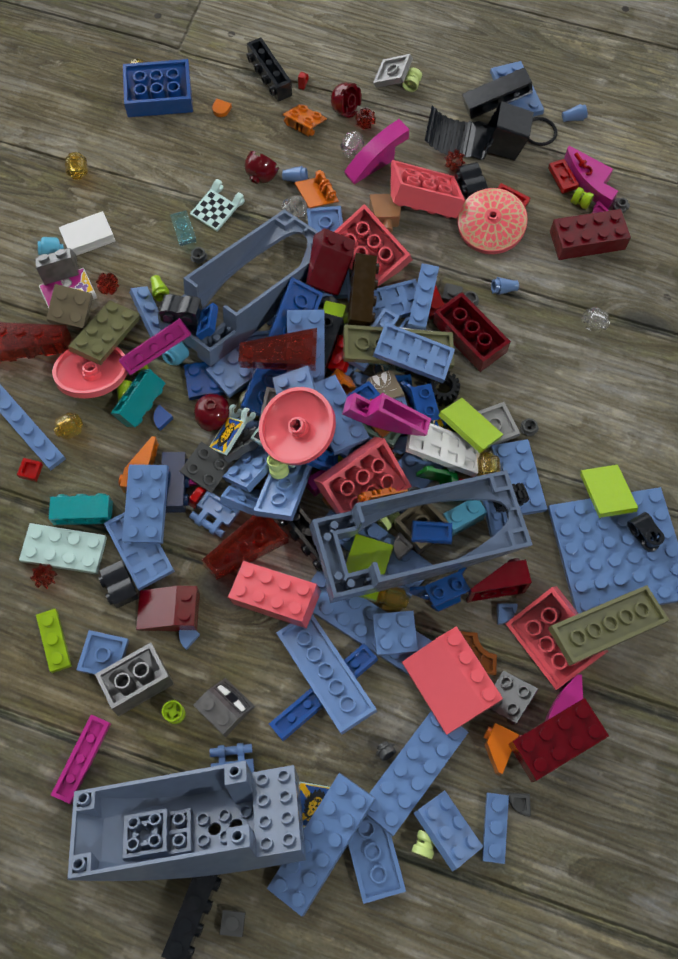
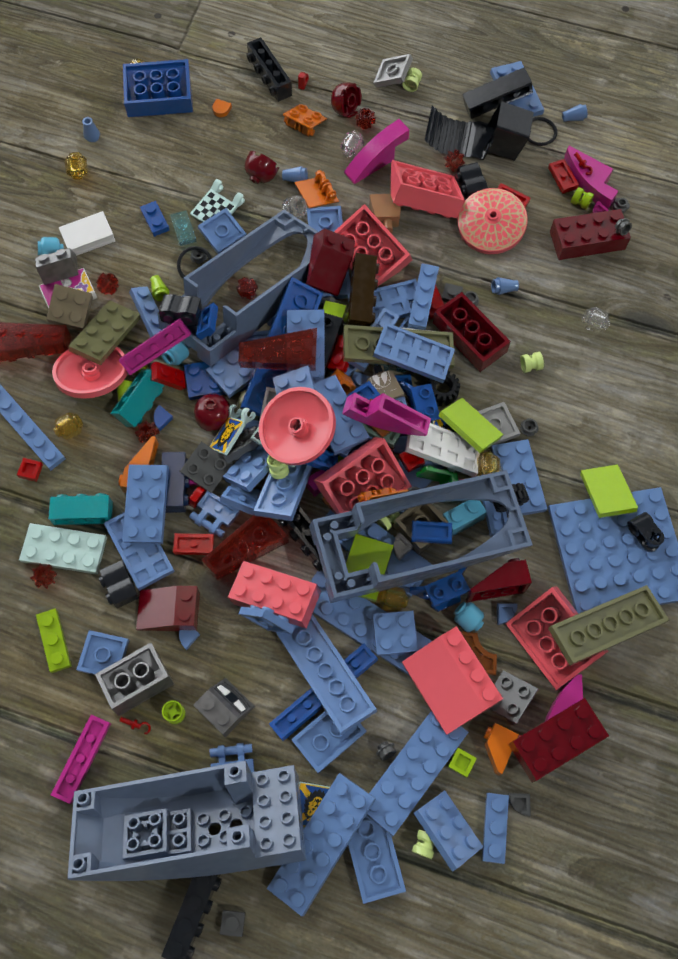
(90, 131): none -> medium blue cone
(134, 724): none -> red hand
(144, 428): none -> clear red gear
(154, 218): none -> blue plate
(168, 375): none -> red plate
(187, 250): none -> black tyre
(193, 544): none -> red plate
(221, 230): none -> medium blue plate
(247, 288): none -> clear red gear
(266, 619): none -> medium blue plate
(323, 743): none -> medium blue plate
(411, 461): none -> red plate
(462, 762): none -> lime plate
(469, 616): none -> medium azure head
(531, 362): none -> yellowish green wheel
(623, 226): none -> dark grey plate

